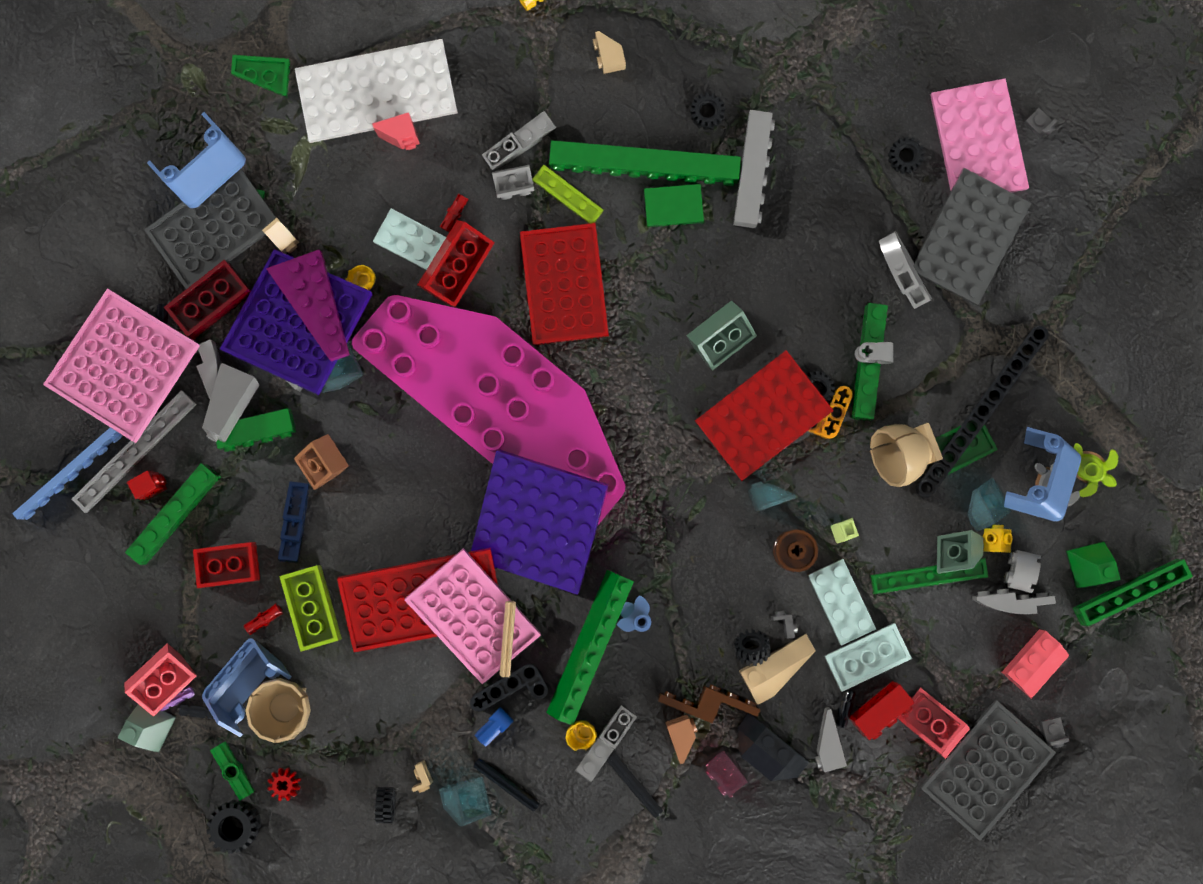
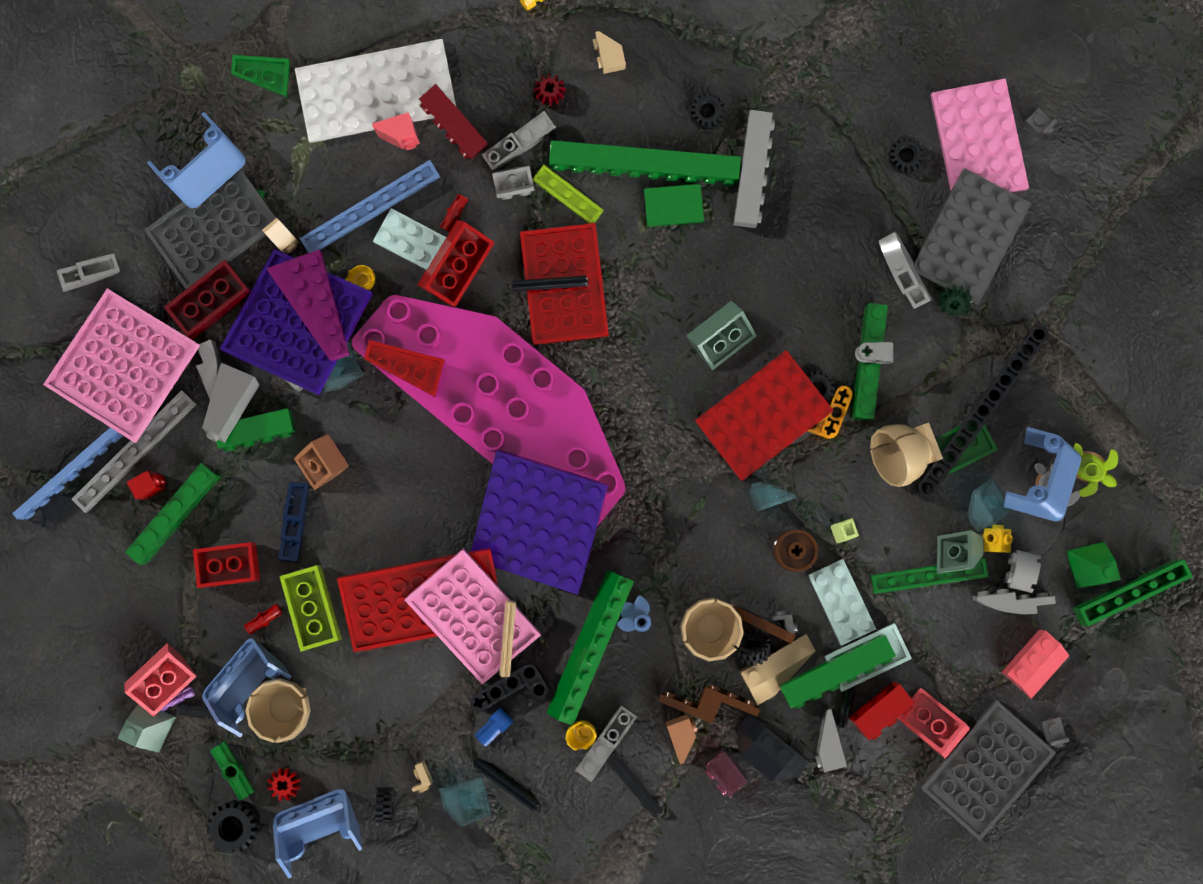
(87, 272): none -> light grey slope
(310, 822): none -> medium blue windscreen
(370, 207): none -> medium blue plate
(413, 367): none -> red wing
(453, 121): none -> dark red brick
(541, 90): none -> dark red gear
(550, 283): none -> black axle
(712, 629): none -> tan plate
(765, 625): none -> reddish brown beam
(836, 671): none -> green brick
(963, 301): none -> clear green gear

